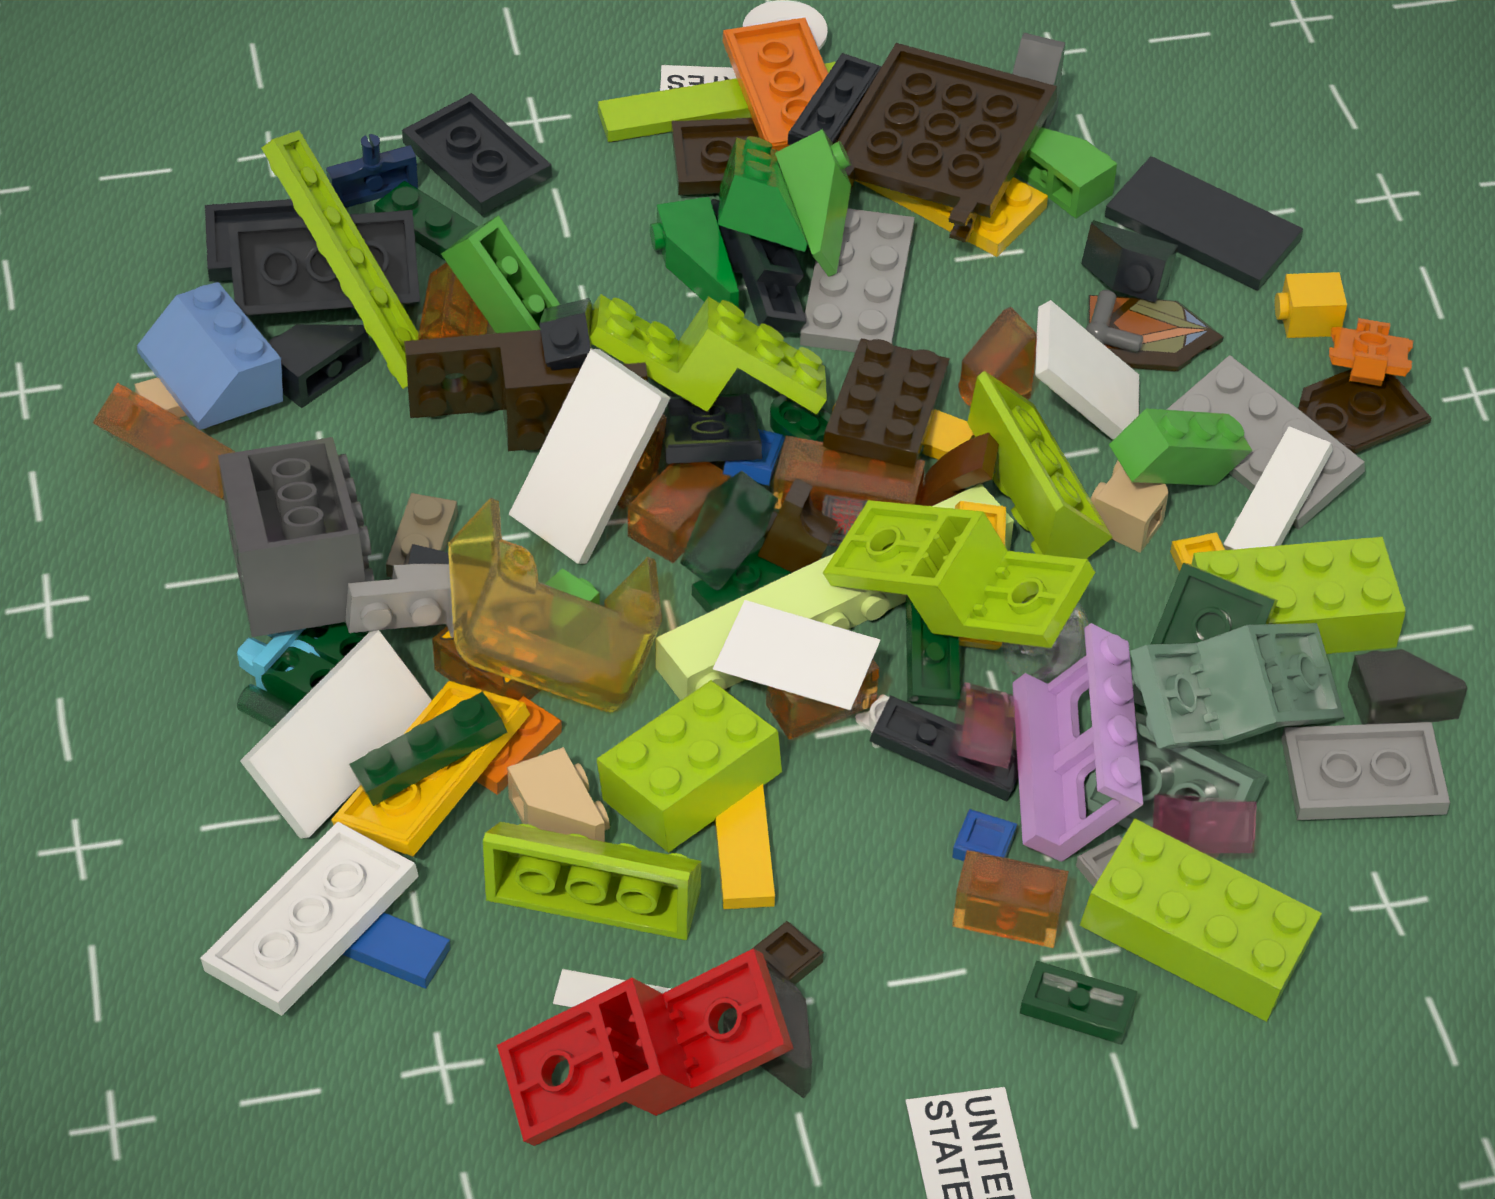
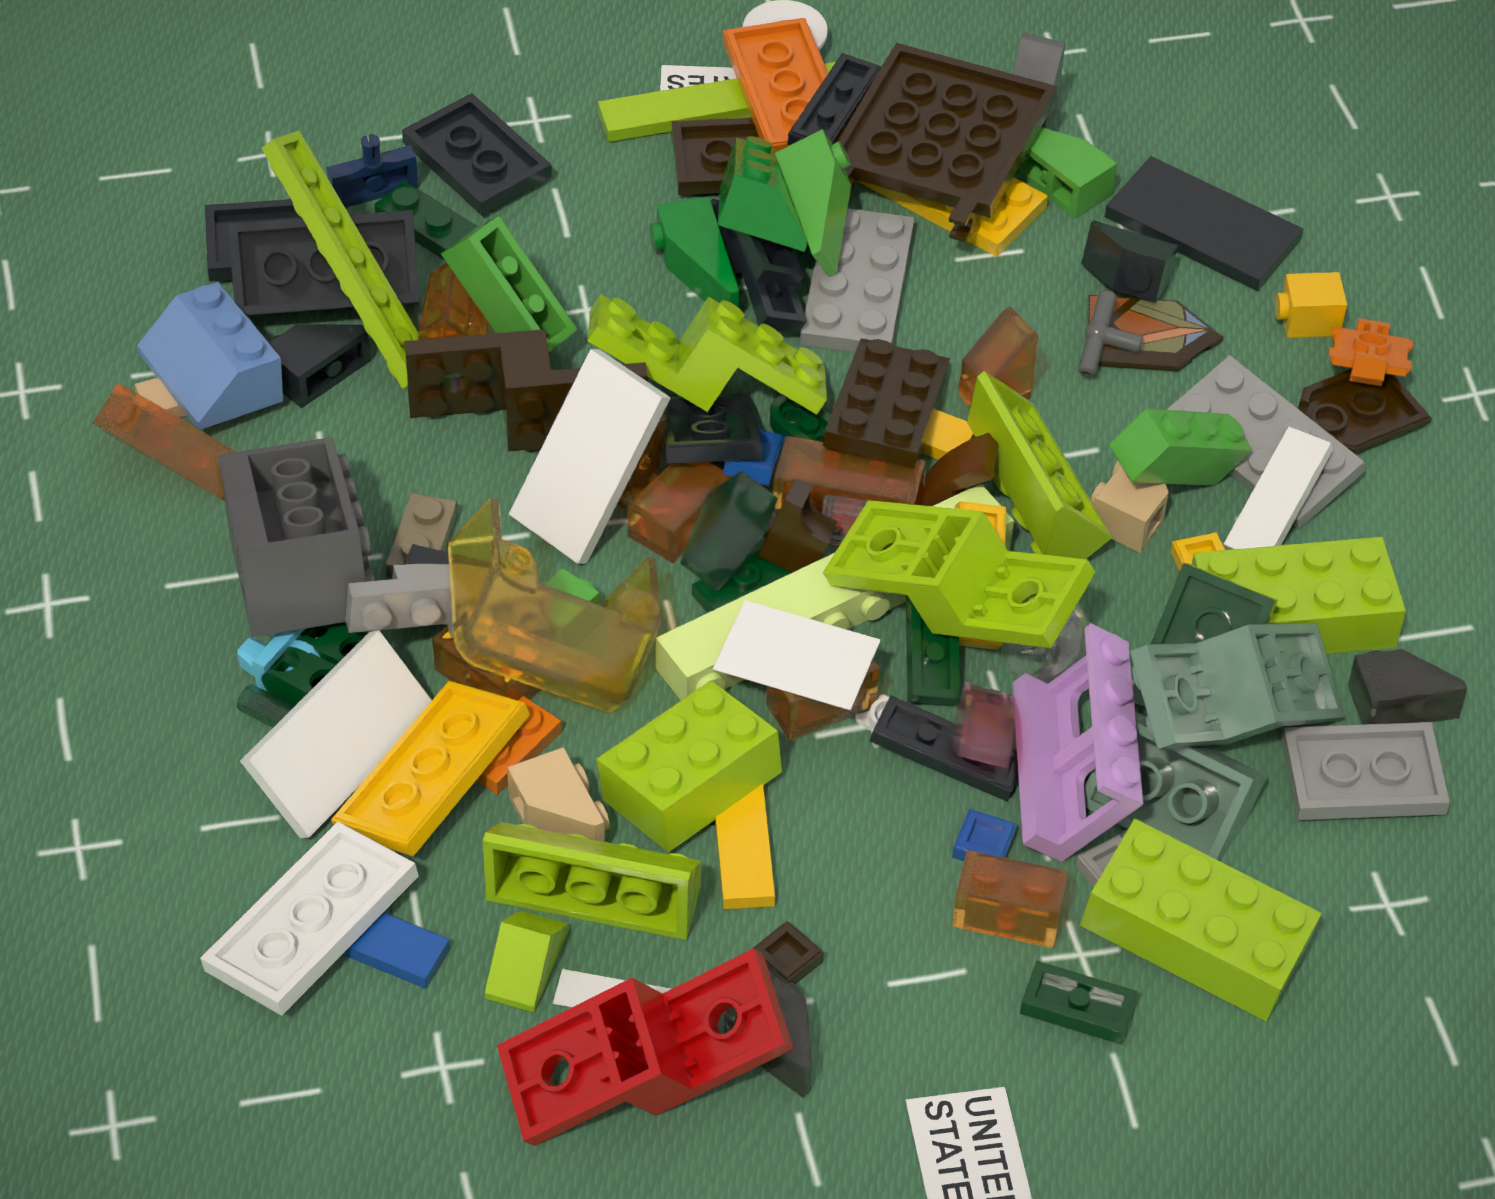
(428, 748): dark green plate -> none
(524, 959): none -> lime slope
(567, 334): black slope -> none
(1085, 371): white tile -> none
(1207, 822): clear pink slope -> none

